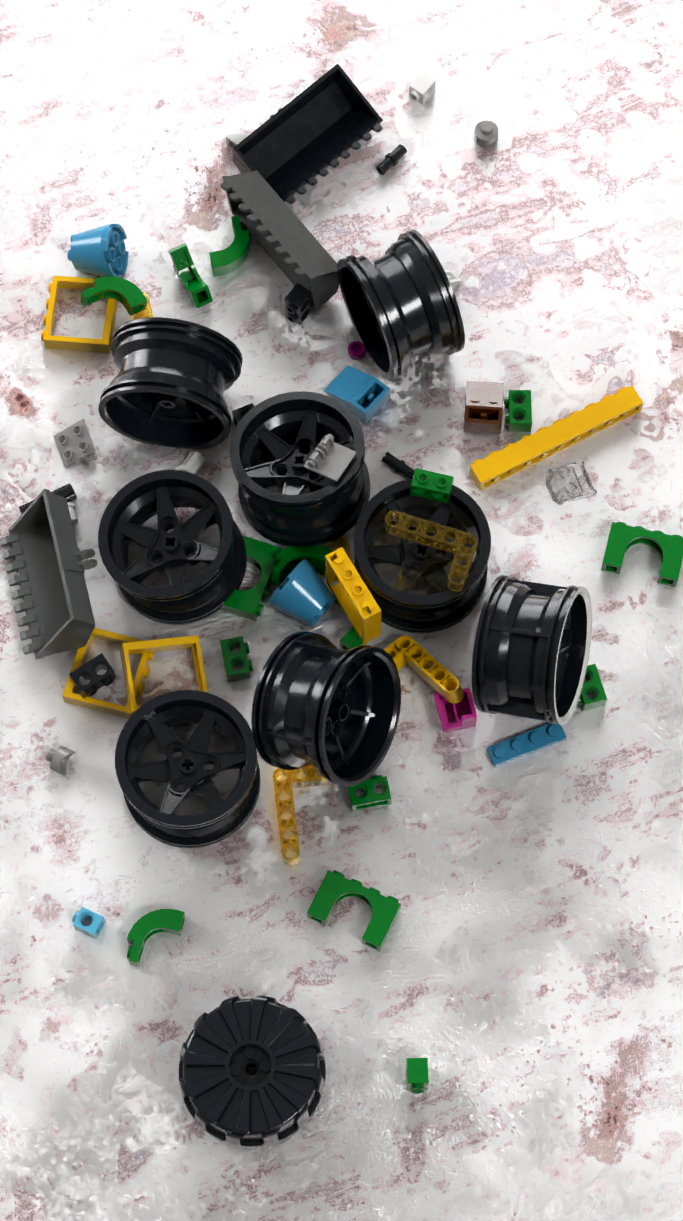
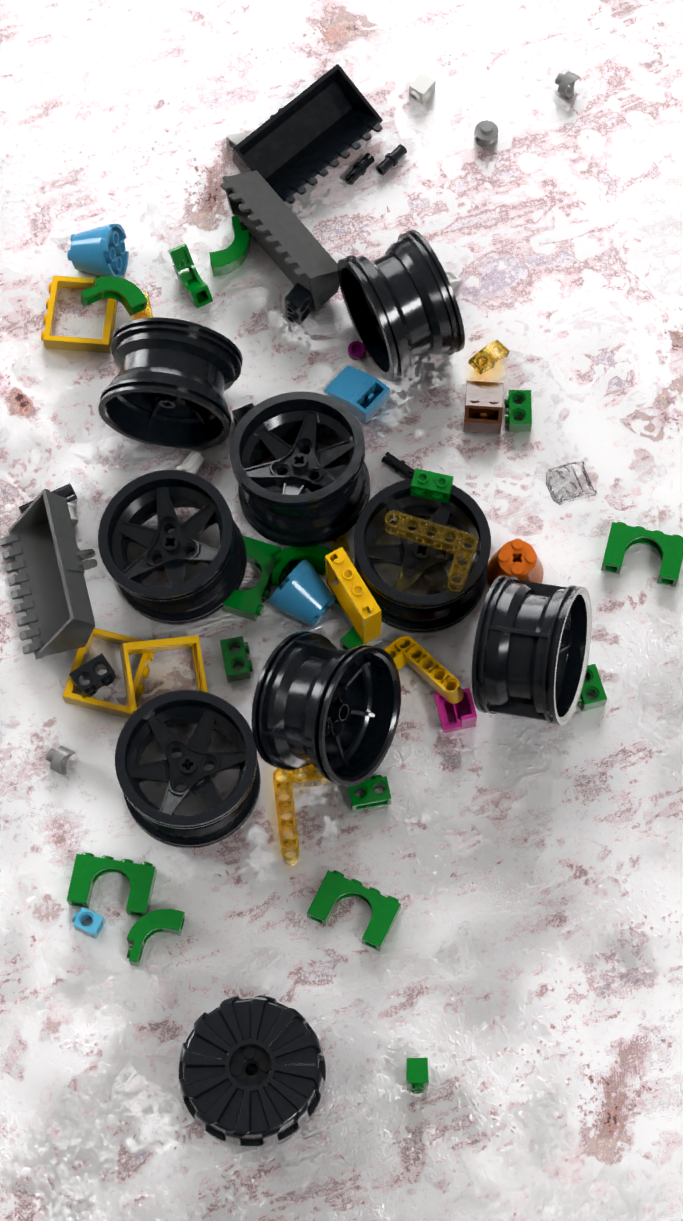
(75, 443): light grey hinge -> none
(89, 869): none -> green arch
(330, 458): light grey hinge -> none
(359, 168): none -> black pin
(486, 358): none -> clear yellow slope
(516, 560): none -> orange cone
(526, 744): dark azure plate -> none
(555, 437): yellow brick -> none
(566, 83): none -> light grey piece

